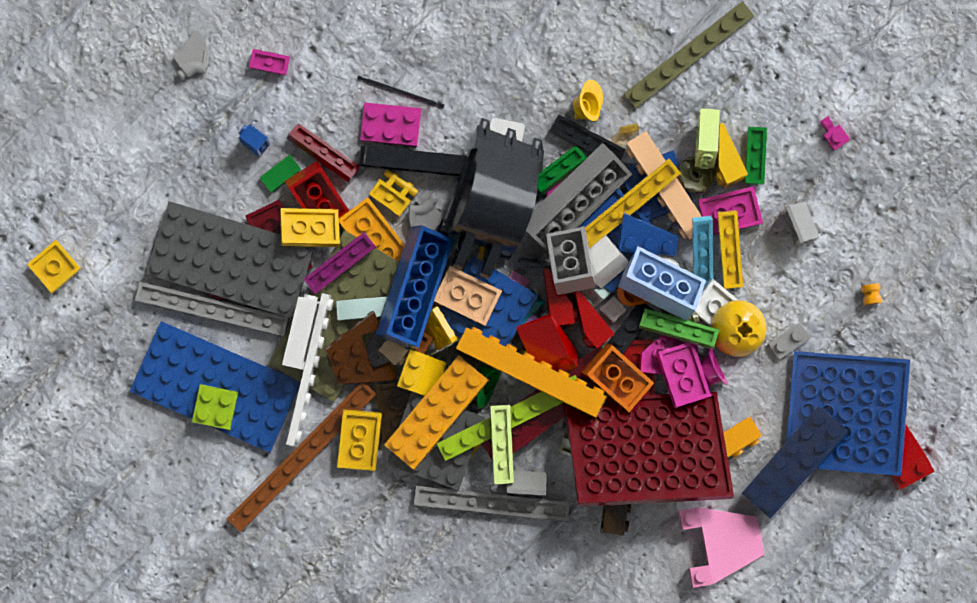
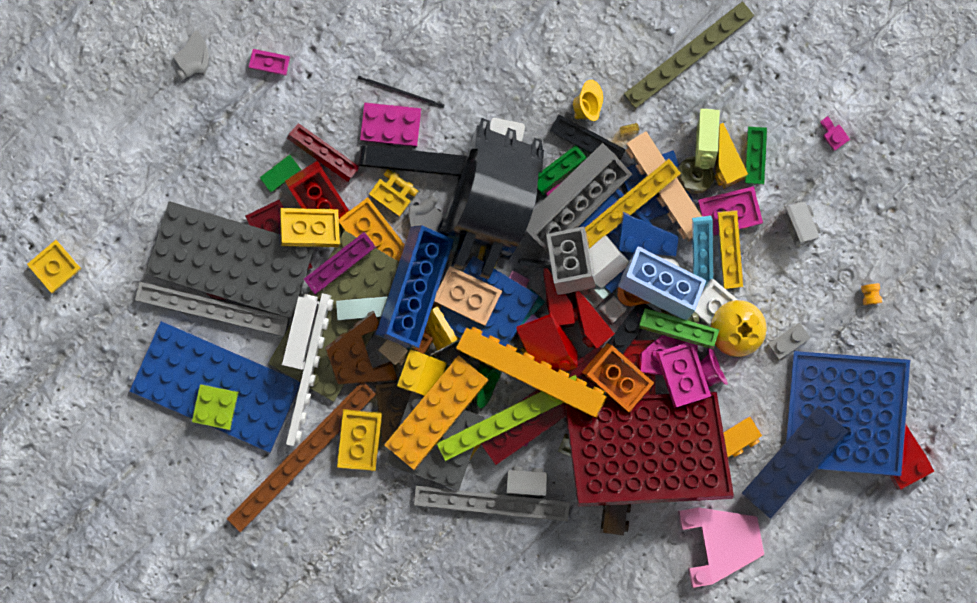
(253, 139): blue brick -> none
(501, 444): yellowish green plate -> none

